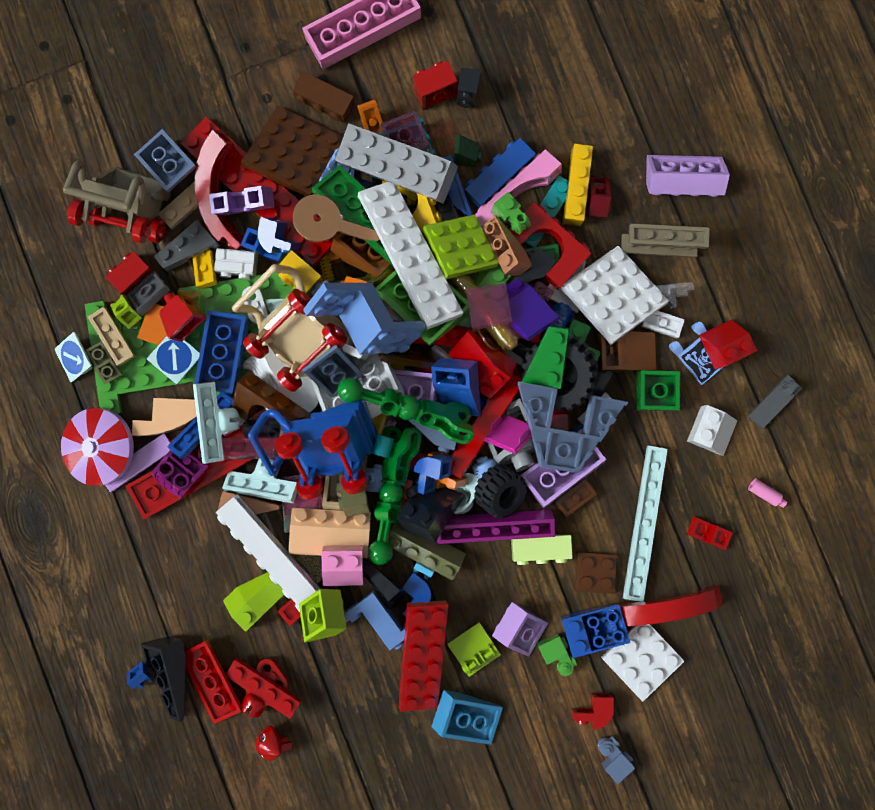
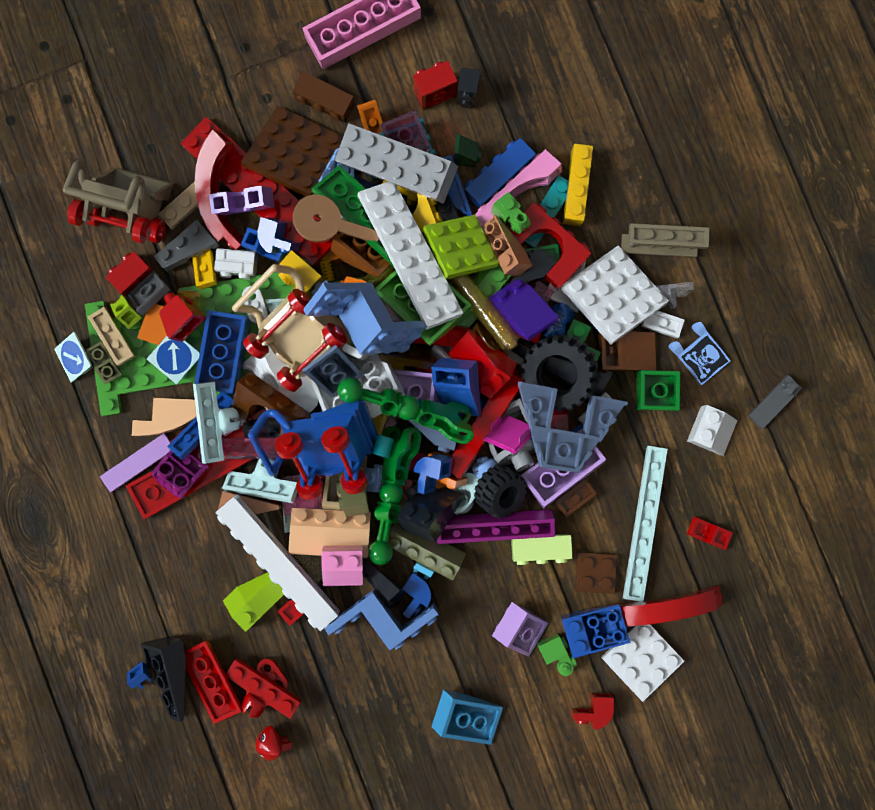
(97, 446): dish -> none
(165, 160): sand blue slope -> none
(322, 615): lime slope -> none
(422, 655): red plate -> none
(474, 649): lime hinge -> none
(489, 306): clear pink plate -> none
(550, 359): green wing -> none
(598, 197): dark red slope -> none
(618, 763): sand blue brick -> none
(686, 175): lavender slope -> none
(727, 344): red slope -> none
(767, 493): bright pink cylinder -> none

